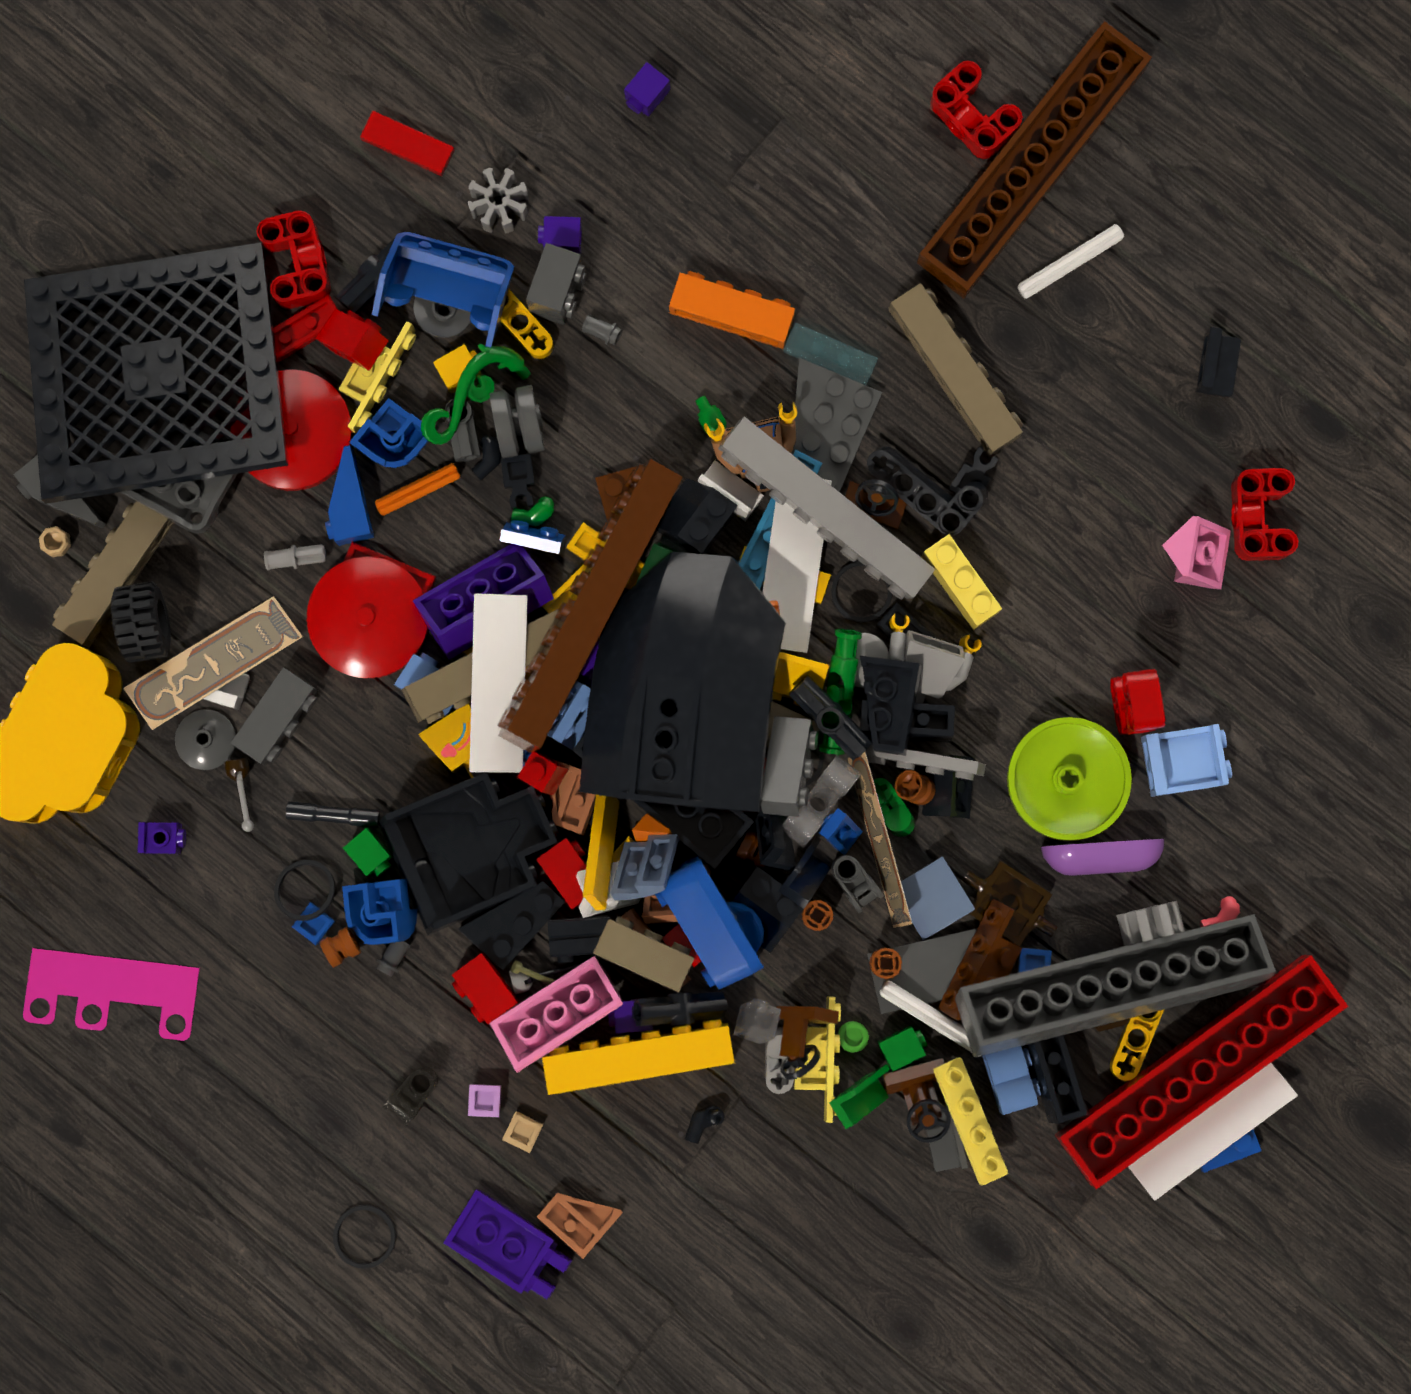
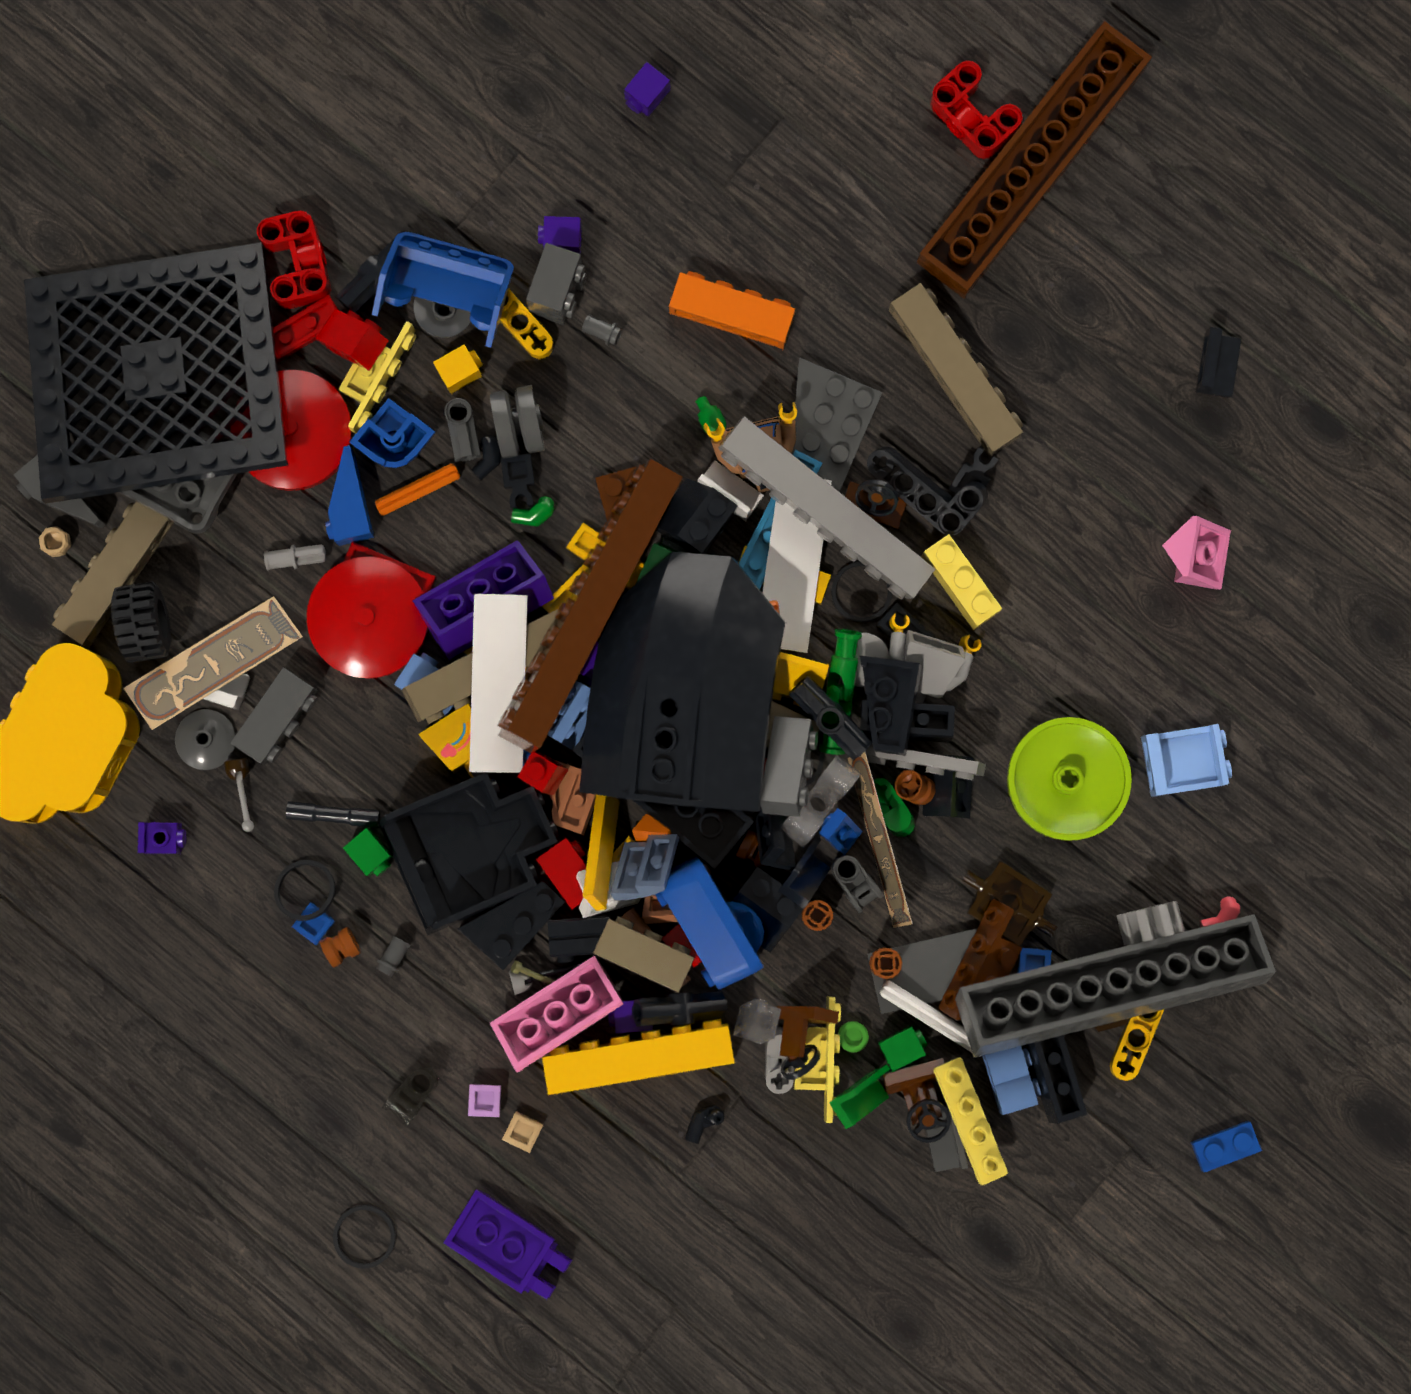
(109, 979): dark pink piece -> none
(379, 911): blue brick -> none
(407, 143): red tile -> none
(466, 388): green plant -> none
(484, 988): red brick -> none
(509, 197): light grey gear -> none
(542, 539): plate -> none
(578, 1221): nougat wing -> none
(830, 354): clear light blue tile -> none
(935, 898): sand blue slope -> none
(1070, 261): white axle -> none
(1103, 857): medium lavender brick -> none
(1137, 702): red beam -> none
(1201, 1070): red brick -> none
(1212, 1131): white sticker -> none
(1249, 514): red beam -> none

